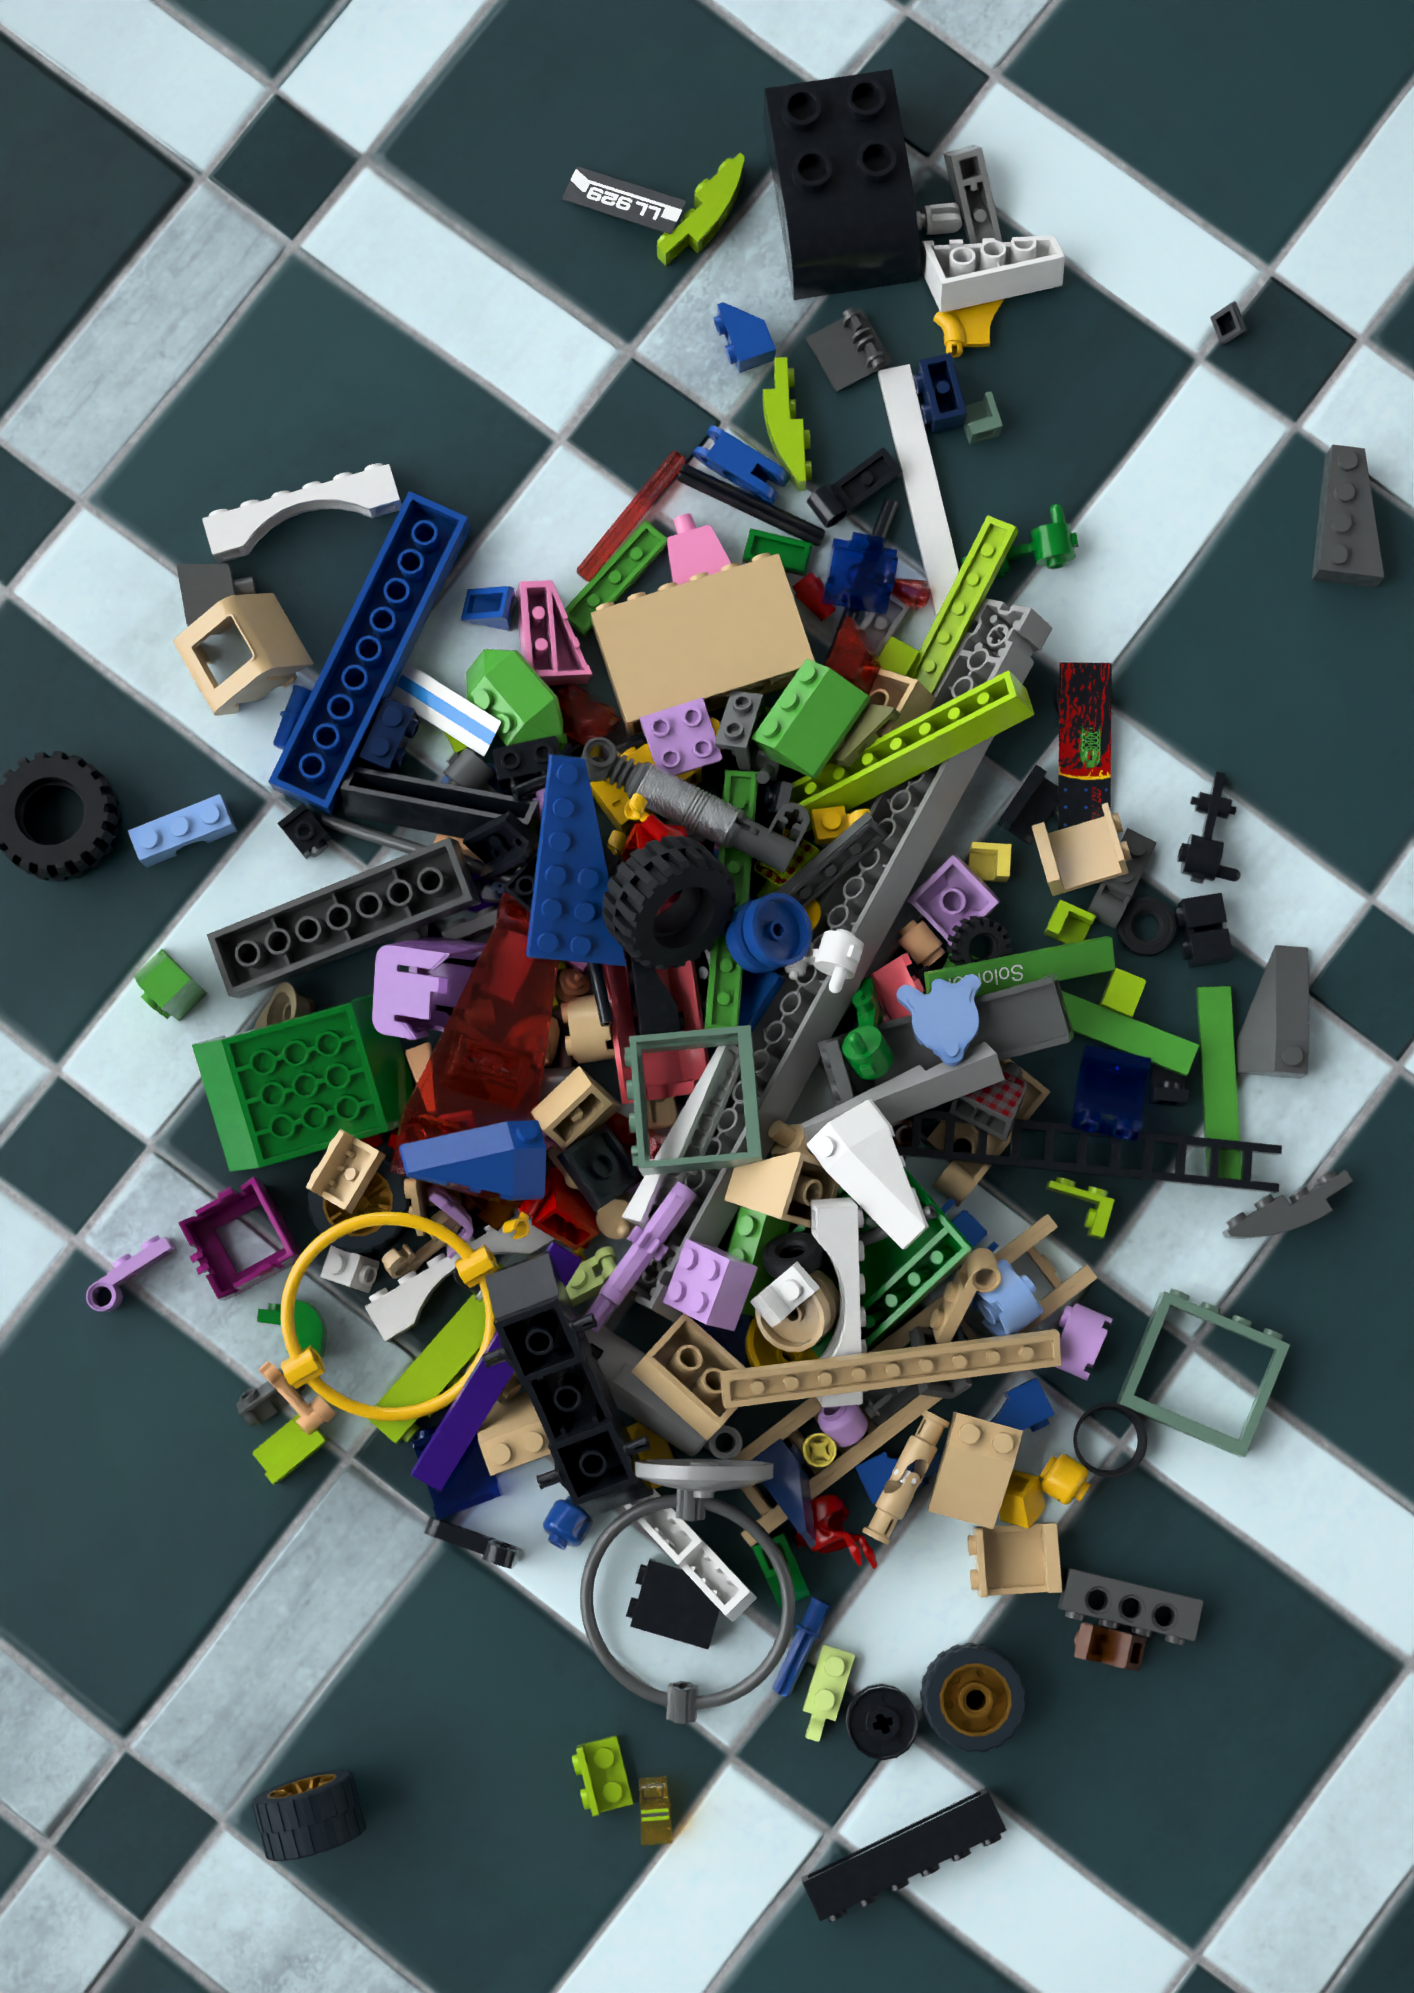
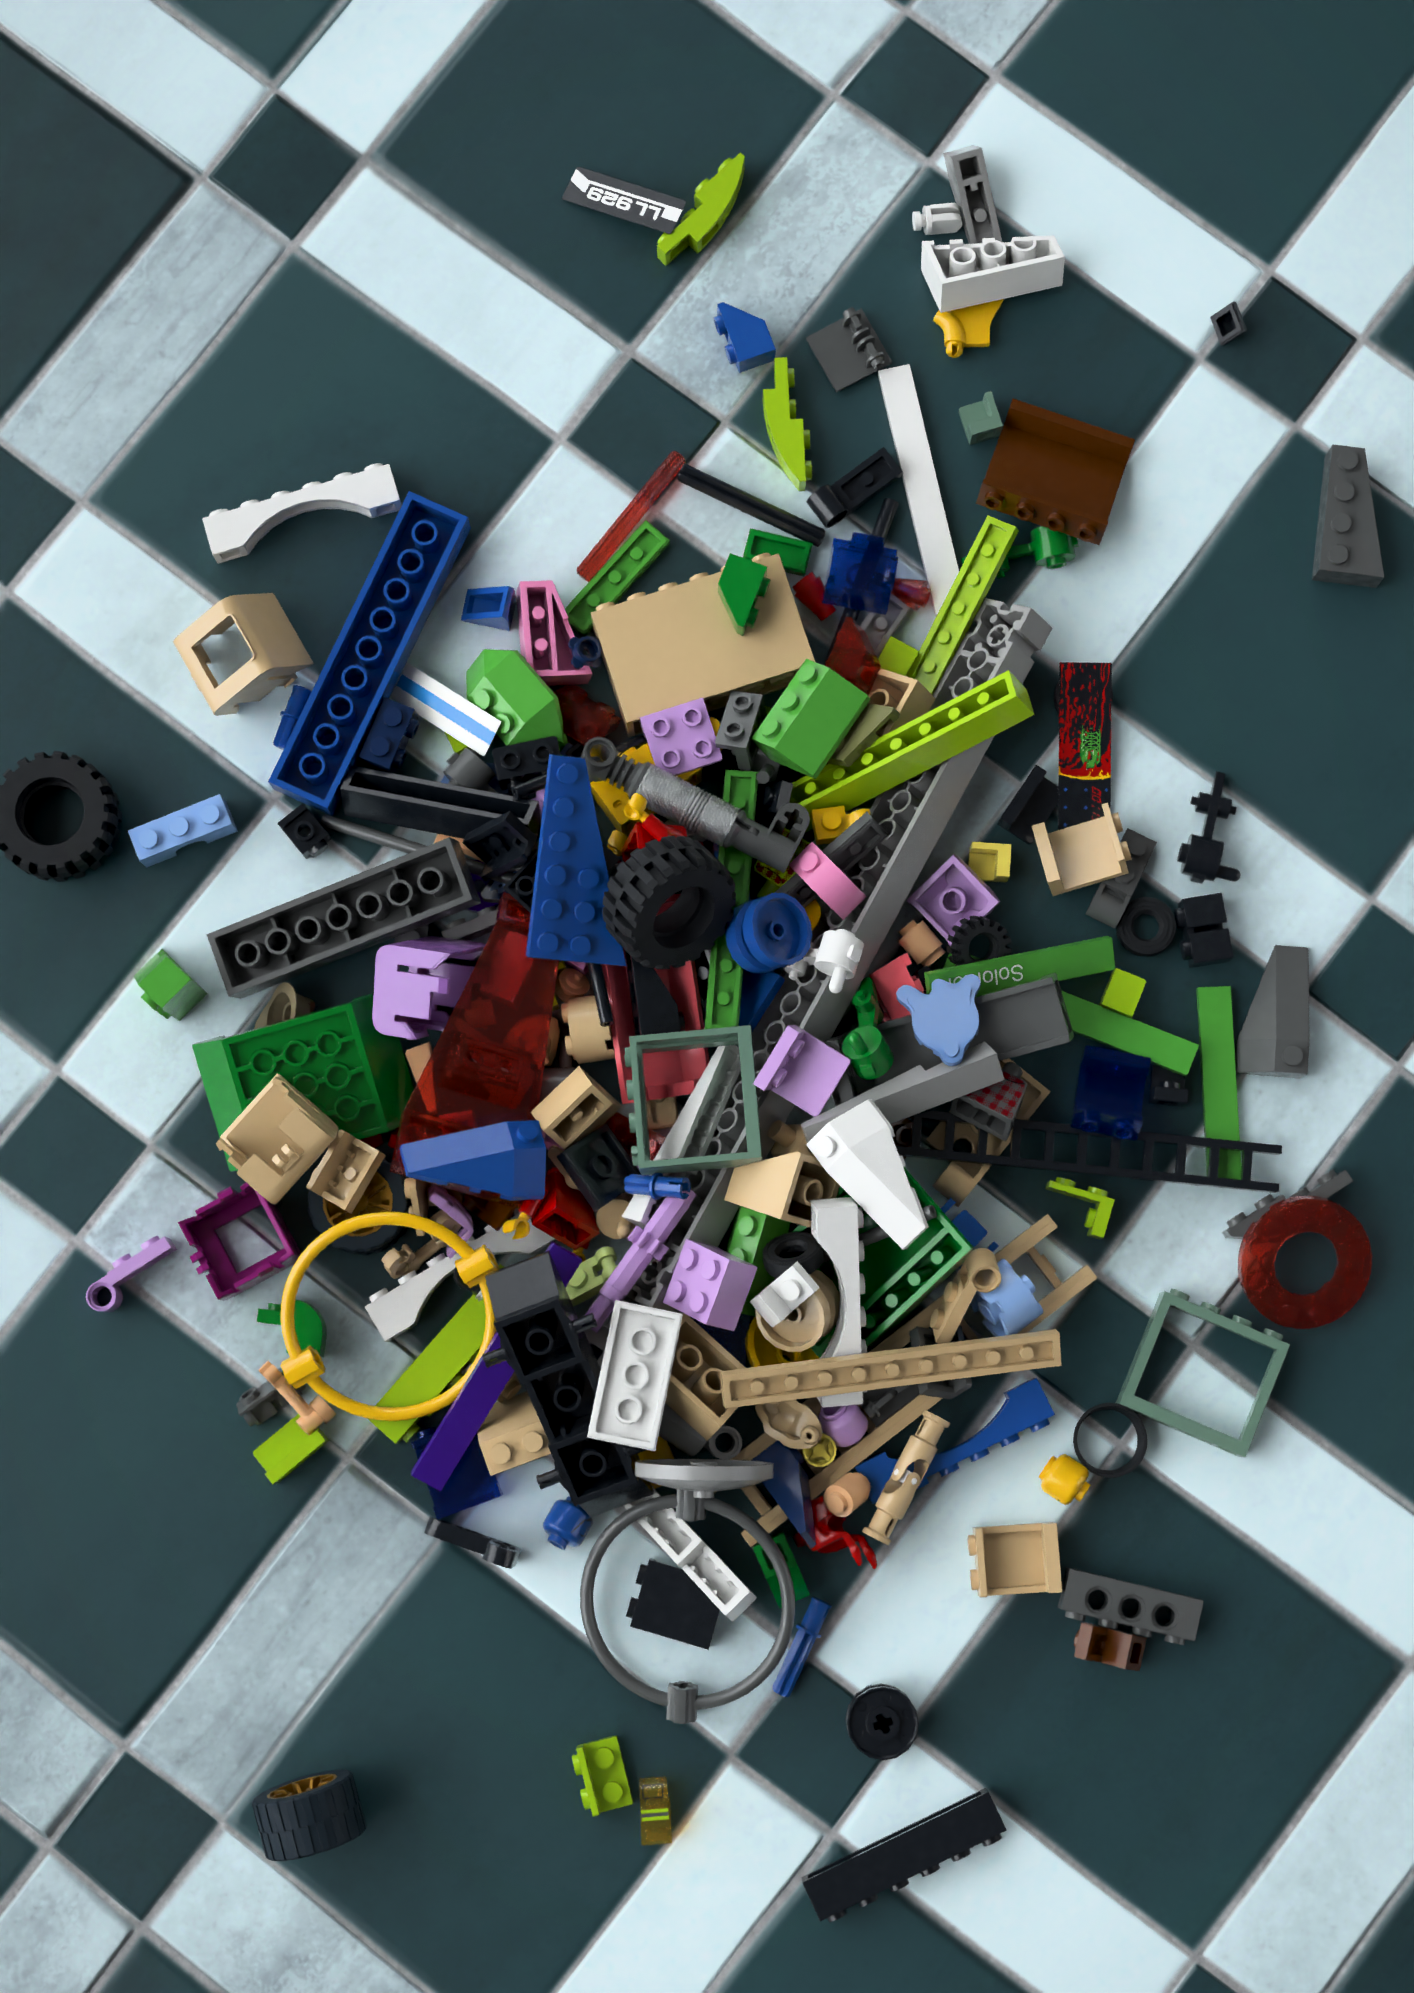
(206, 585): dark grey torso -> none
(277, 1139): none -> tan piece
(350, 1269): white bracket -> none
(591, 645): none -> dark blue plate
(635, 1375): none -> white tile
(657, 1186): none -> blue axle
(694, 550): bright pink torso -> none
(740, 588): none -> green slope
(742, 465): blue piece -> none
(790, 1423): none -> tan arm
(803, 1070): none -> lavender bracket
(827, 881): none -> bright pink brick
(827, 1688): yellowish green plate -> none
(842, 184): black brick -> none
(847, 1494): none -> light nougat brick
(941, 393): dark blue brick -> none
(974, 1470): tan slope -> none
(990, 1719): wheel -> none
(1022, 1500): yellow panel -> none
(1055, 471): none -> reddish brown panel
(1069, 923): lime panel -> none
(1081, 1339): lavender brick -> none
(1267, 1236): none -> clear red plate

